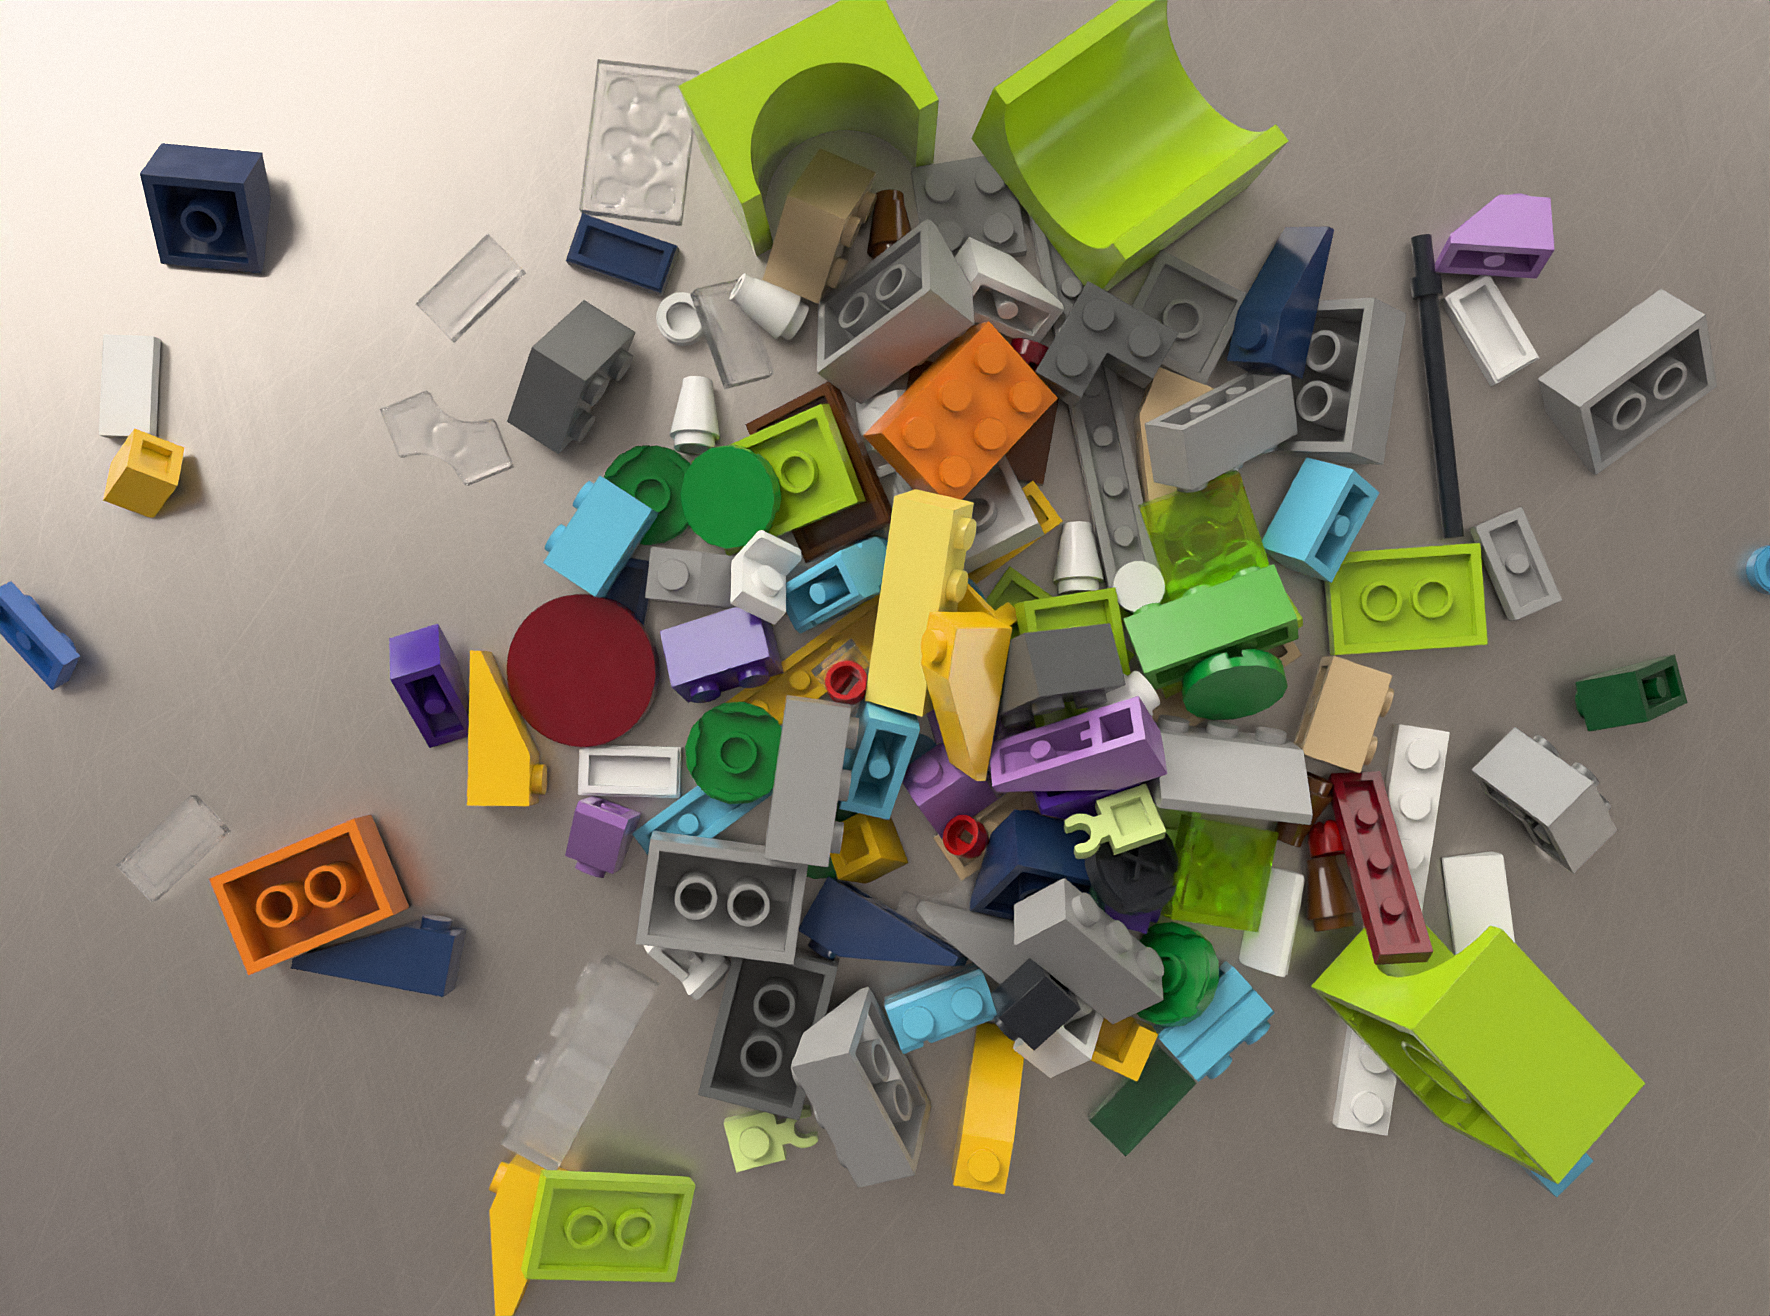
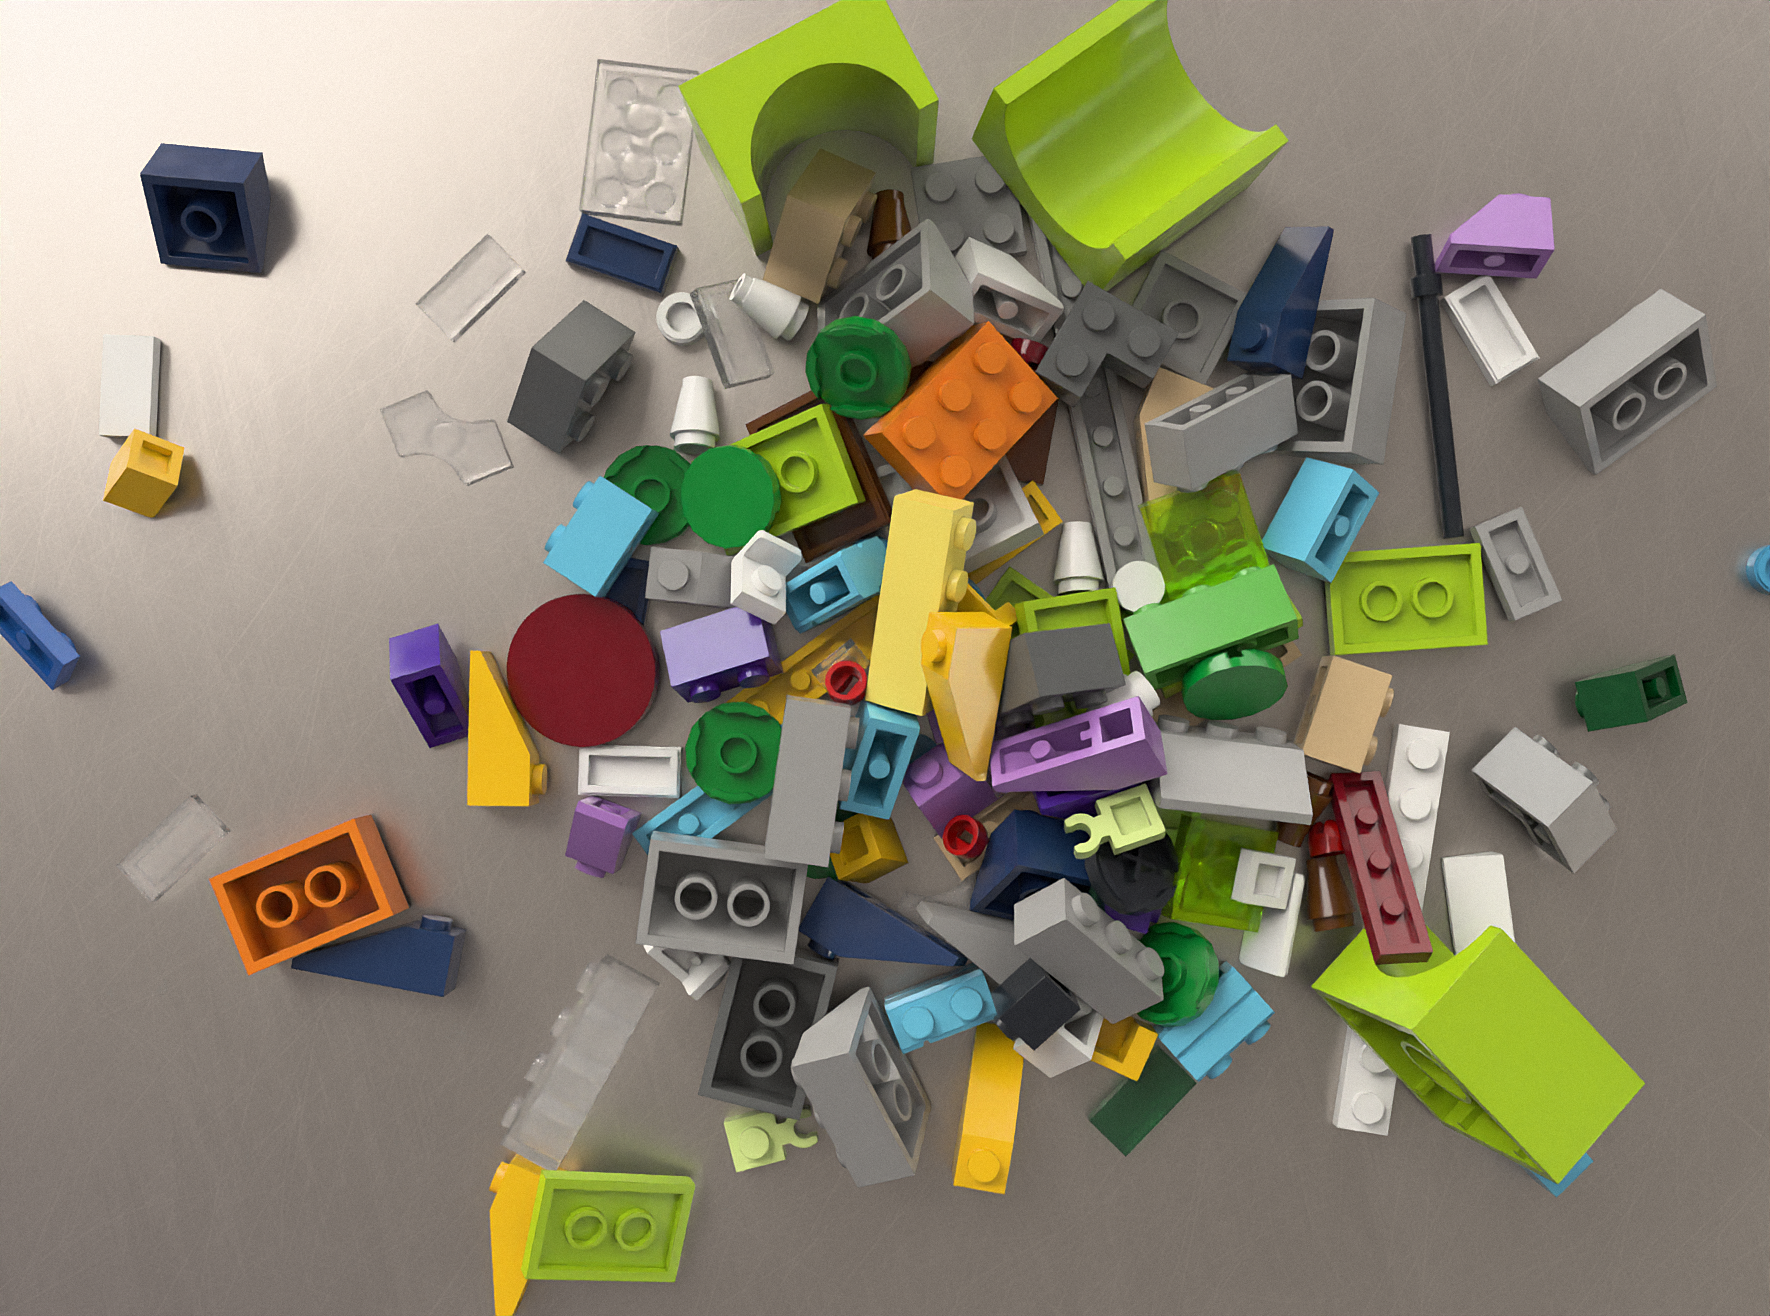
(858, 367): none -> green tile
(1263, 878): none -> white plate

